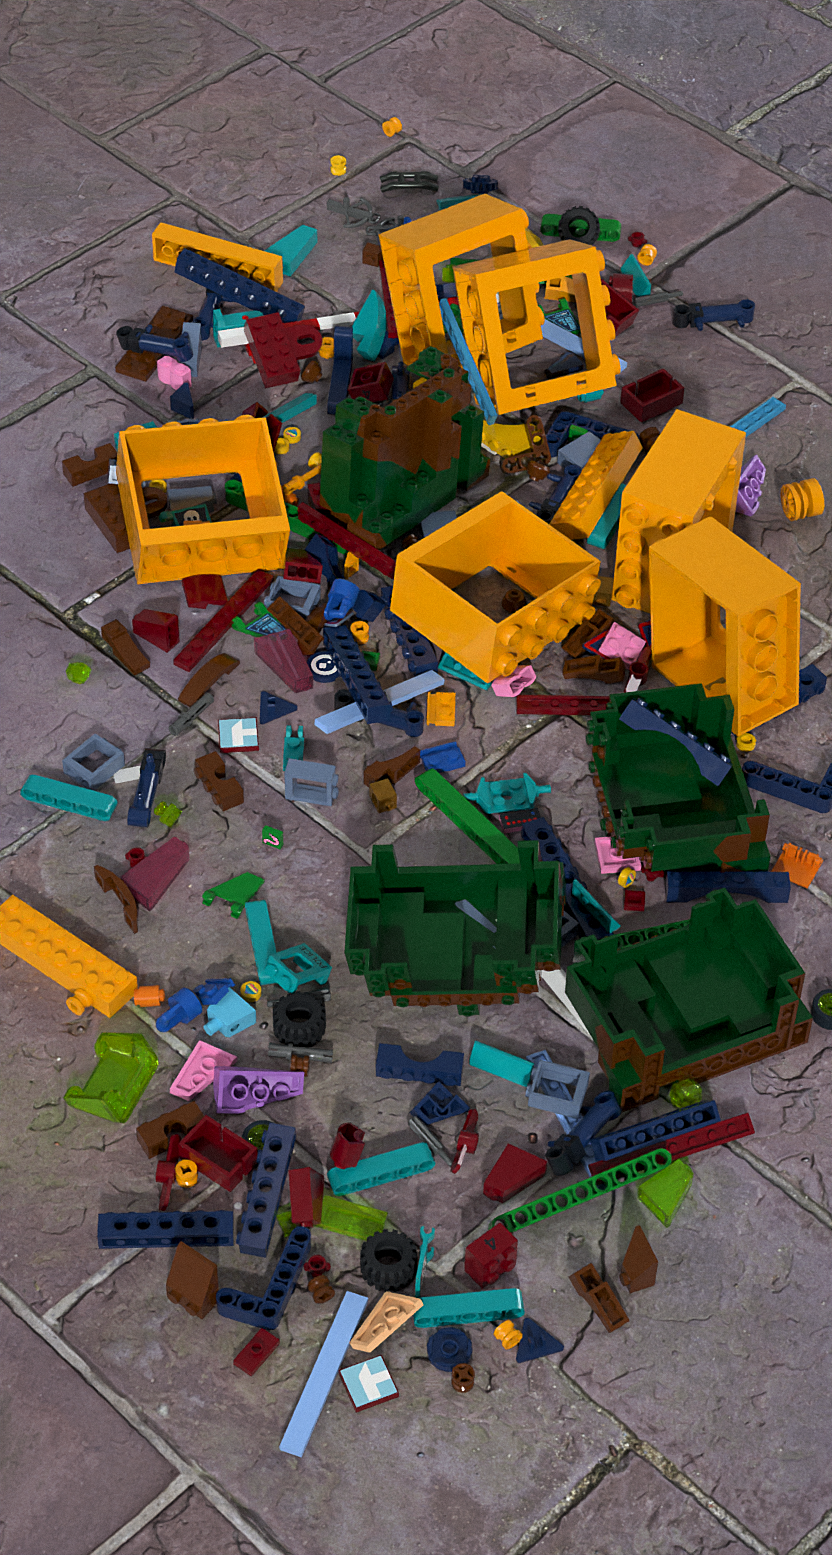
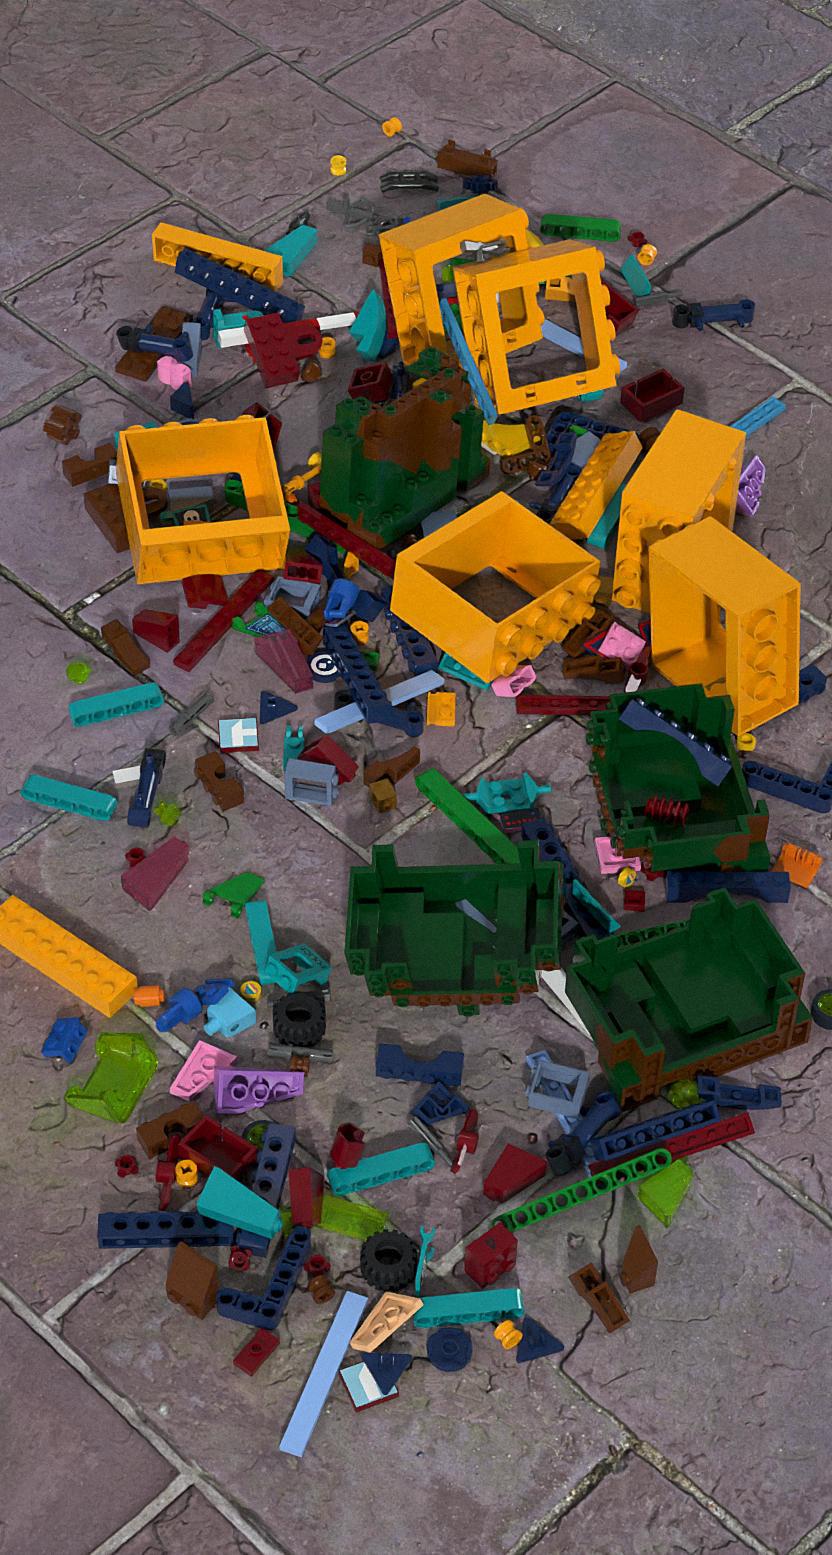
(62, 424): none -> reddish brown brick
(65, 1039): none -> blue bracket
(79, 1001): light orange wheel -> none
(85, 777): sand blue window -> none
(109, 881): reddish brown slope -> none
(115, 704): none -> teal beam
(123, 1161): none -> dark red plate
(206, 677): reddish brown slope -> none
(237, 1205): none -> teal slope
(242, 1264): none -> dark red plate
(272, 837): green tile -> none
(282, 446): yellow tile -> none
(292, 434): yellow tile -> none
(295, 407): teal slope -> none
(300, 220): none -> pearl dark grey piece
(327, 751): none -> dark red slope
(341, 368): dark blue beam -> none
(386, 1368): none -> dark blue piece
(443, 757): blue plate -> none
(460, 1372): reddish brown wheel -> none
(466, 162): none -> reddish brown brick
(483, 250): none -> dark grey piece
(501, 1063): teal slope -> none
(513, 601): reddish brown cone -> none
(561, 461): none -> dark blue slope
(563, 317): flag -> none
(564, 365): dark blue slope -> none
(579, 214): black tyre -> none
(622, 284): dark red brick -> none
(666, 811): none -> dark red piece
(737, 1096): none -> dark blue slope
(802, 499): light orange wheel -> none

